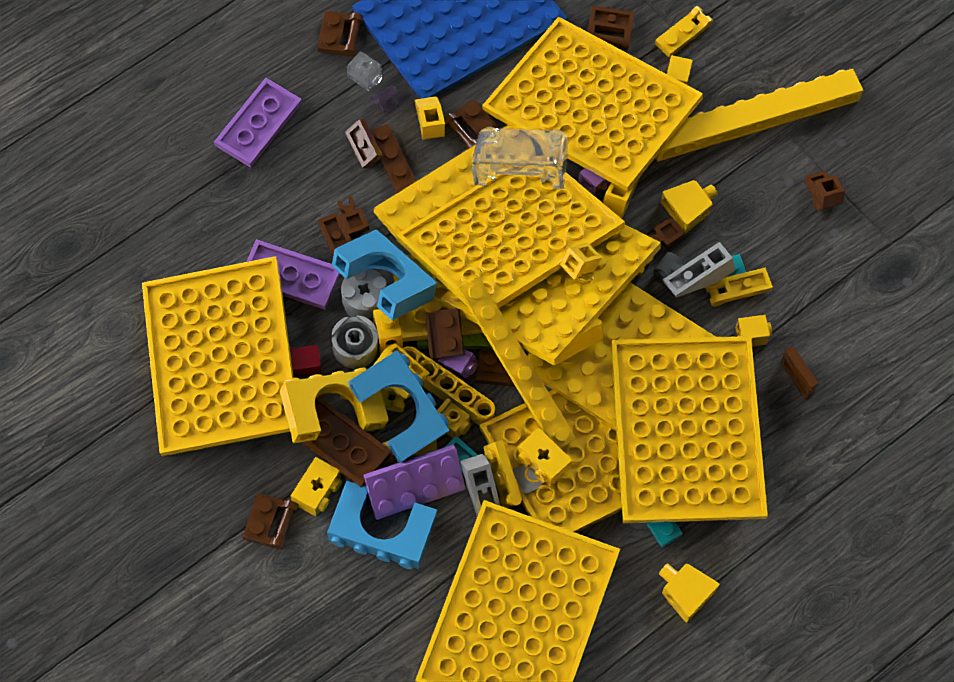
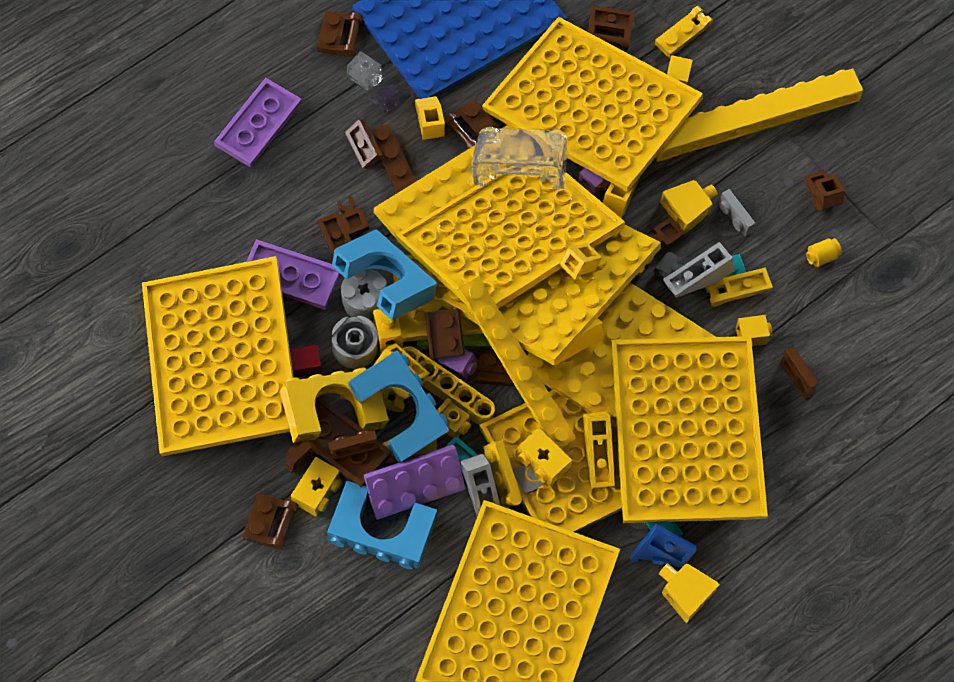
(297, 455): none -> reddish brown plate
(352, 445): none -> reddish brown plate
(599, 449): none -> yellow slope
(663, 548): none -> blue wing
(740, 218): none -> light grey plate
(823, 252): none -> yellow brick

